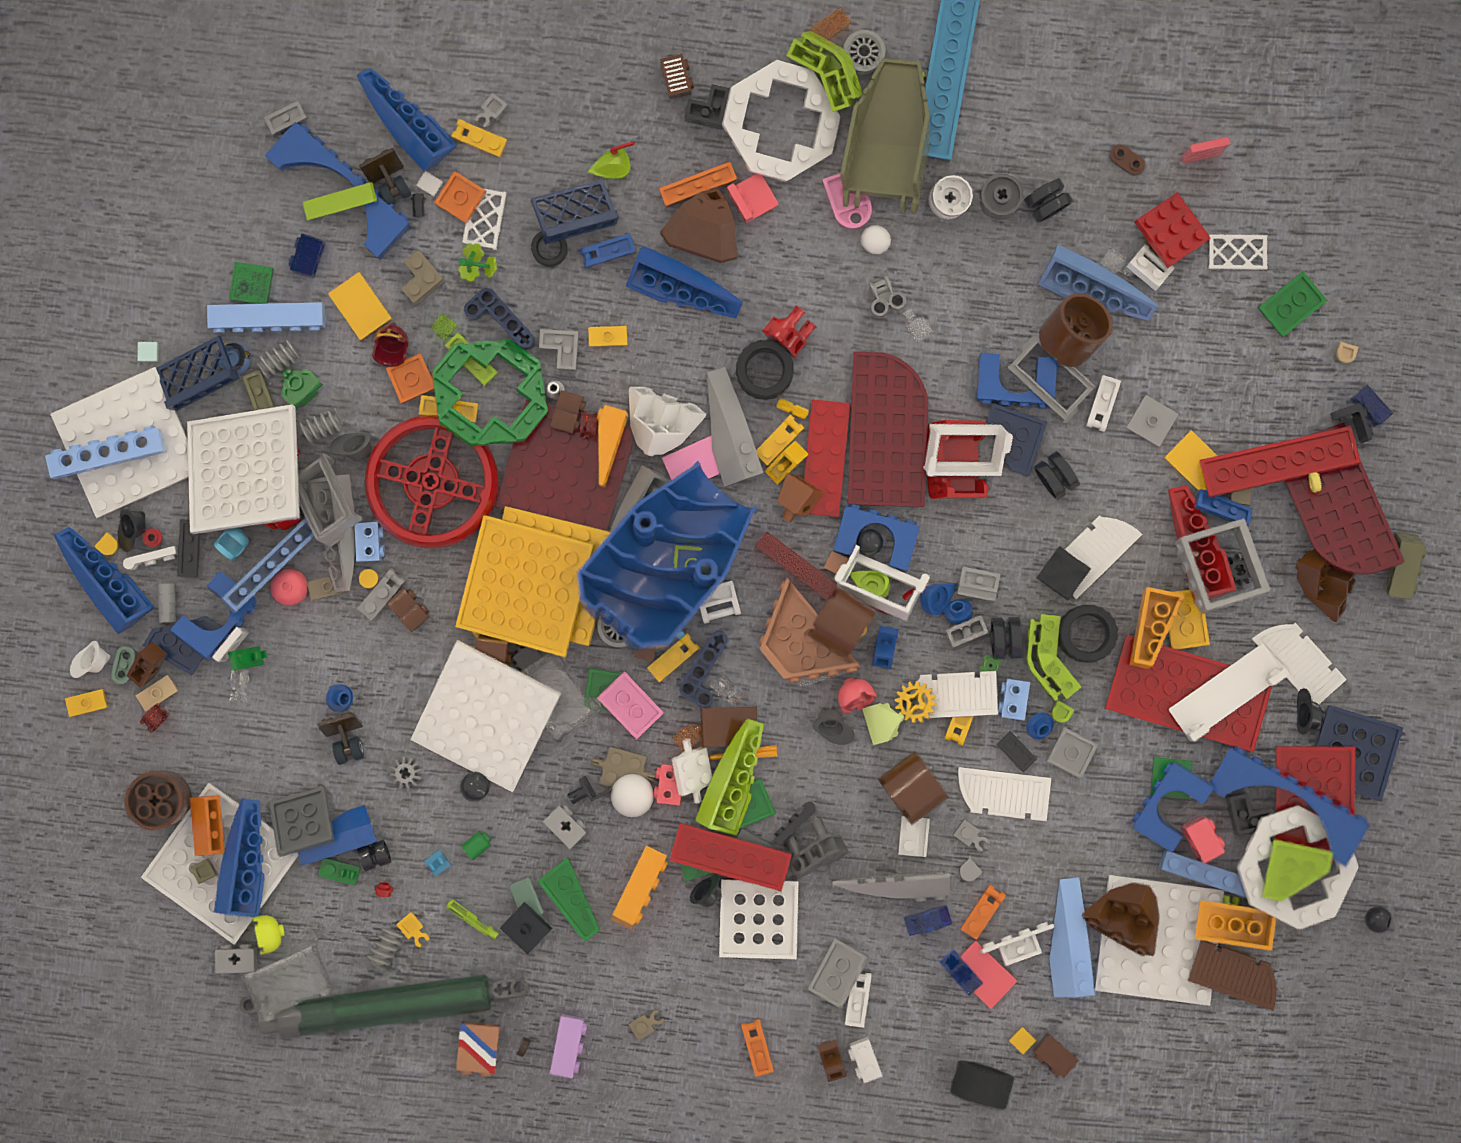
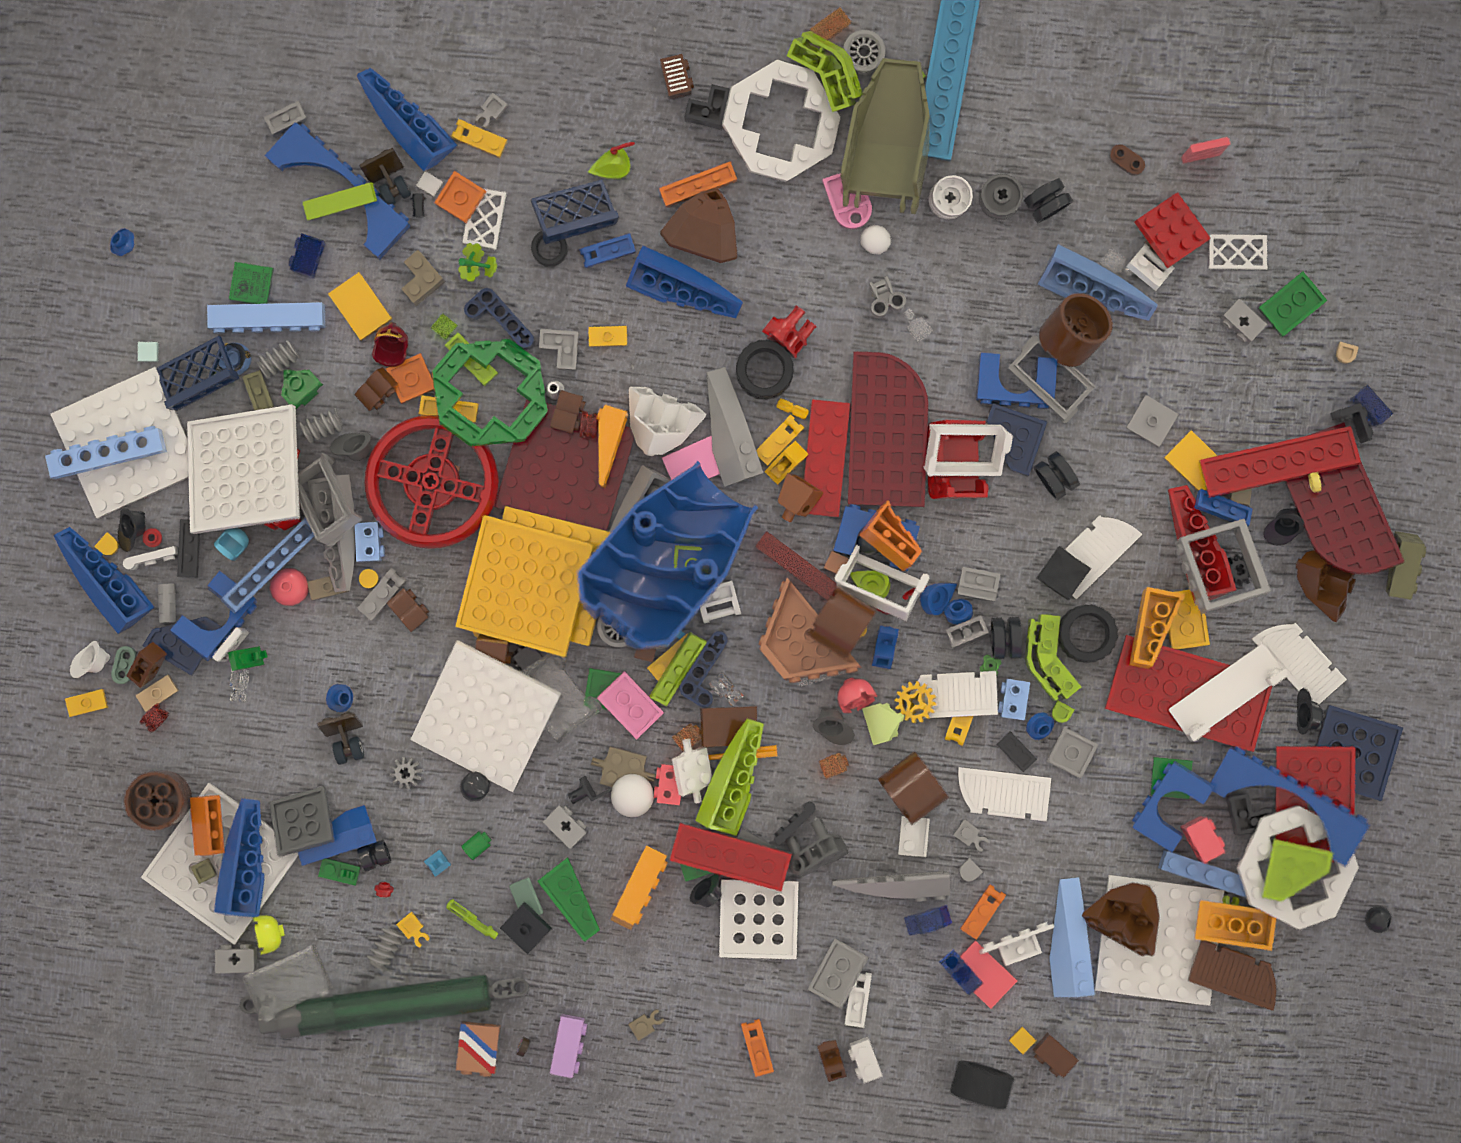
(122, 242): none -> blue plate
(376, 389): none -> reddish brown brick
(678, 669): none -> lime tile
(752, 197): coral bracket -> none
(759, 806): green tile -> none
(833, 765): none -> clear orange brick
(890, 537): none -> orange wedge
(1103, 402): white plate -> none
(1252, 326): none -> light grey brick
(1284, 527): none -> black piece

